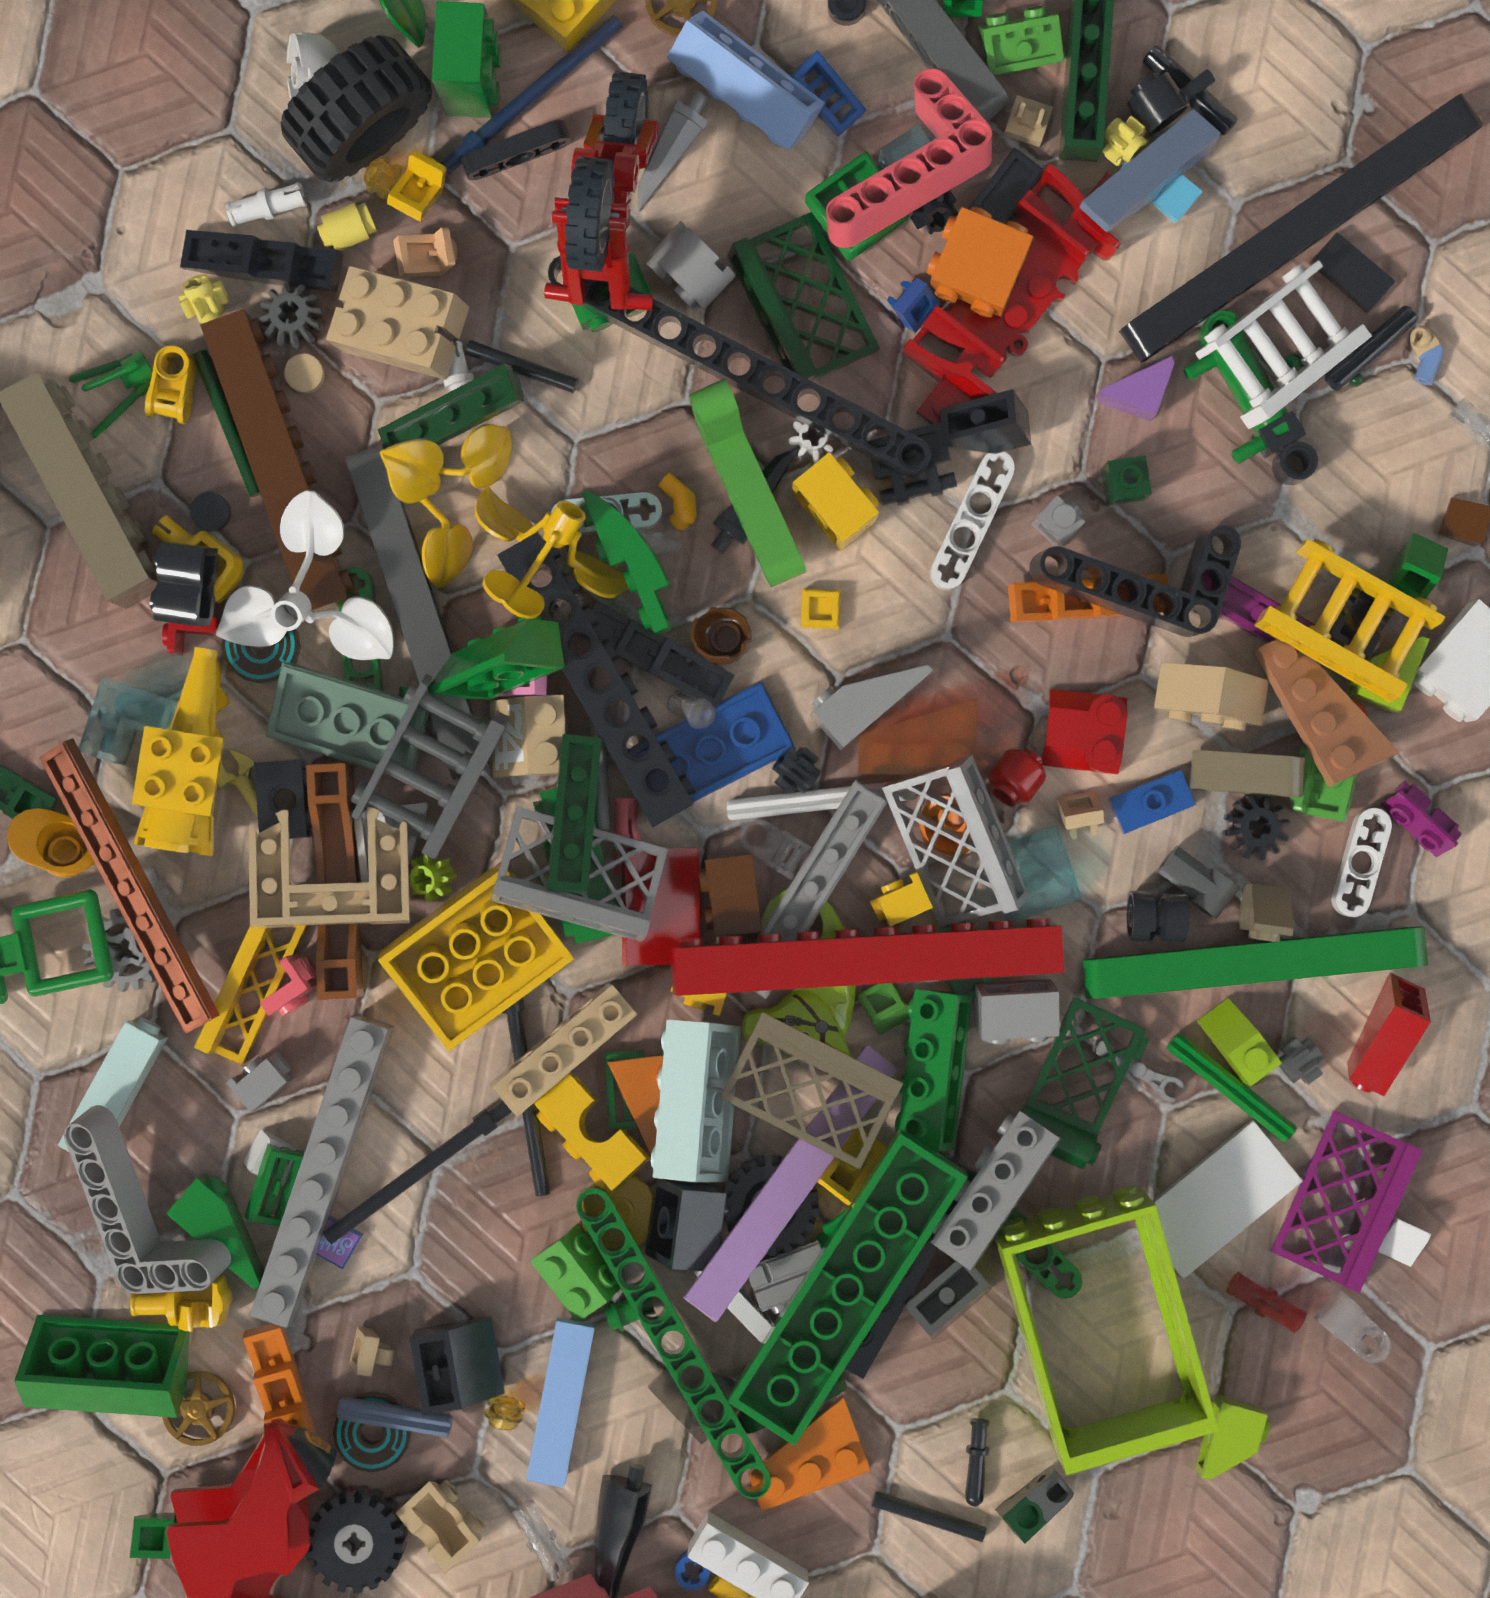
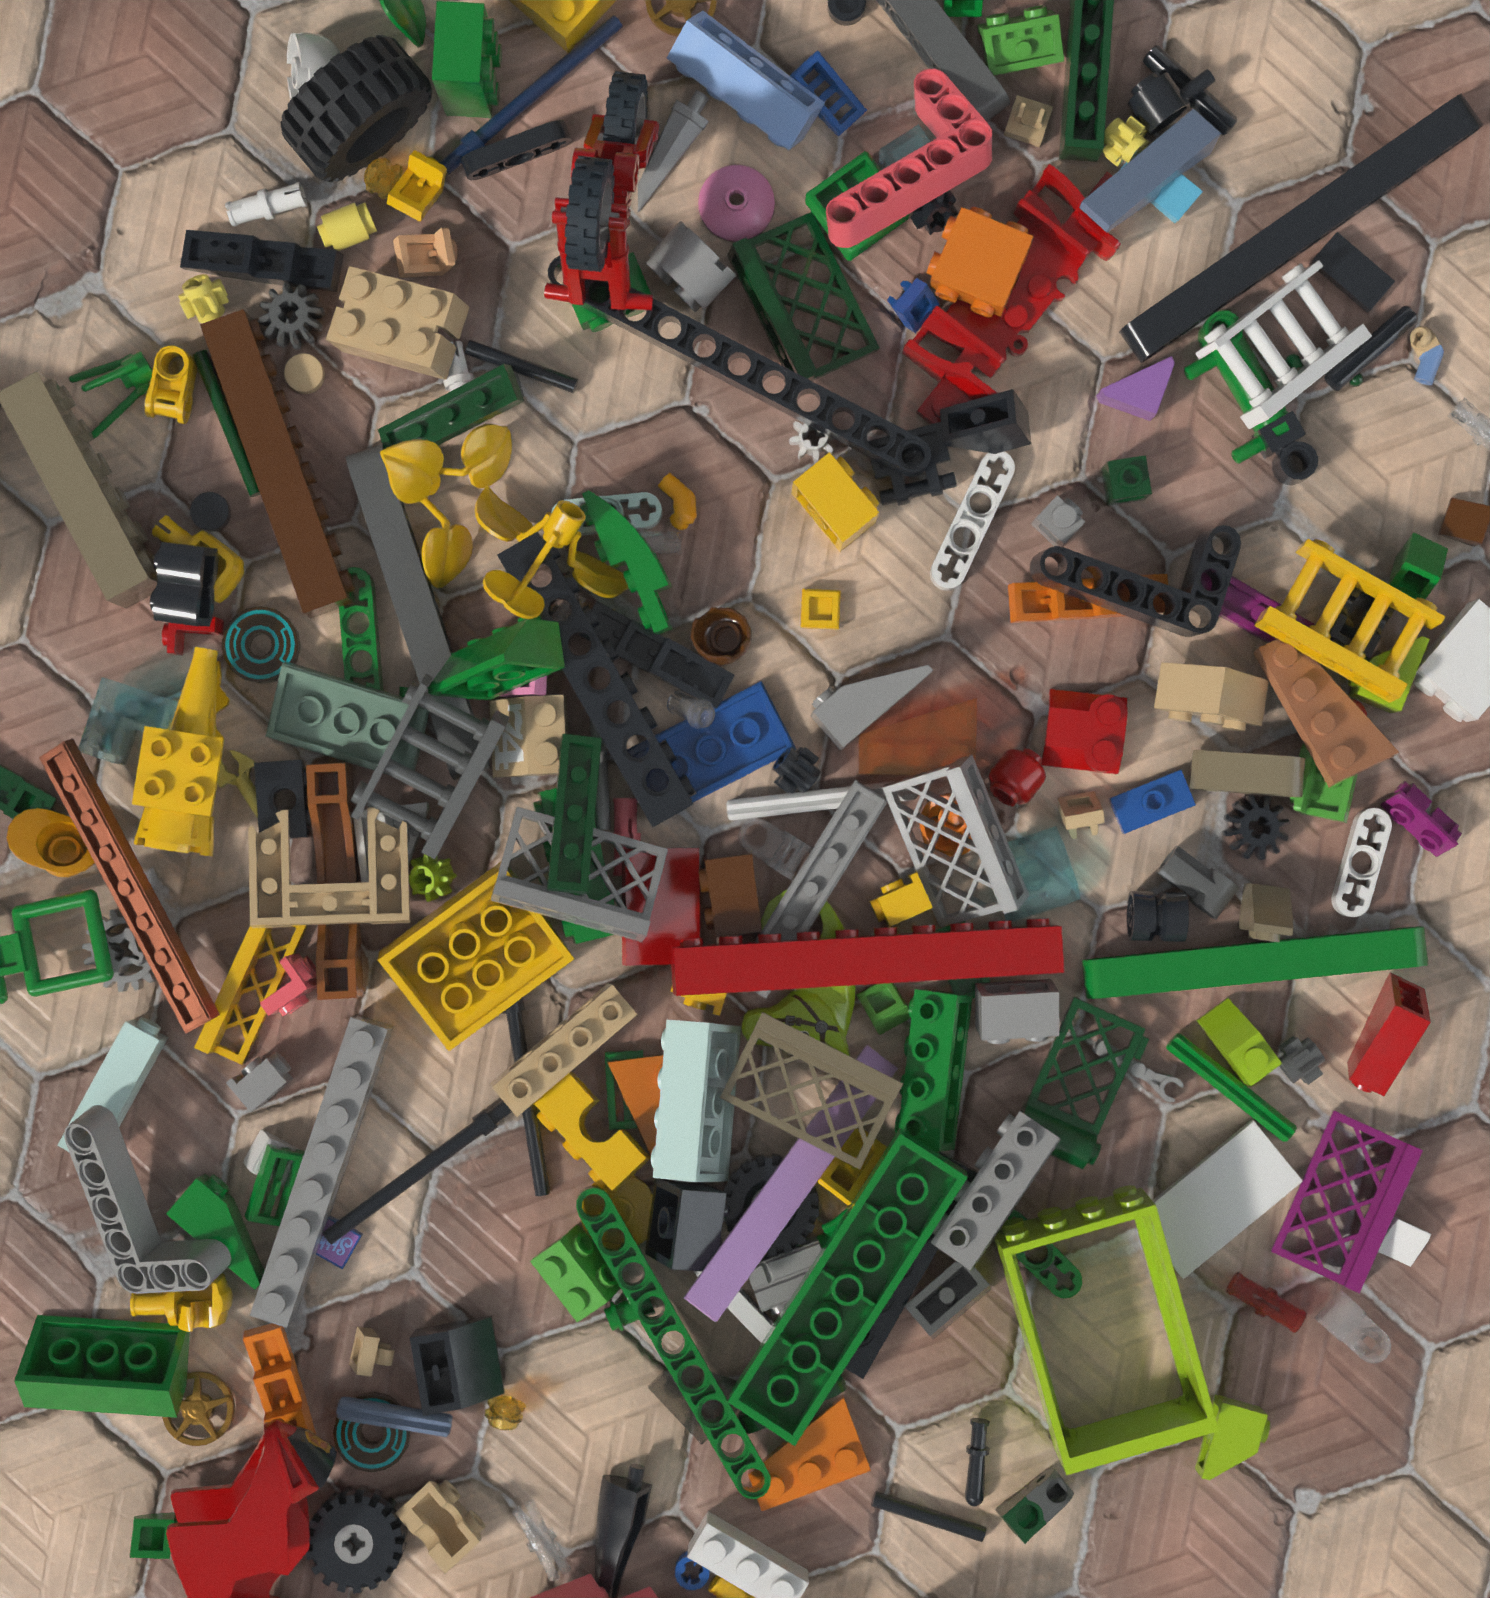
(255, 620): white plant -> none
(560, 1402): light blue slope -> none
(729, 522): black bar -> none
(736, 221): none -> bright pink dish
(744, 482): bright green beam -> none
(1008, 186): black tile -> none

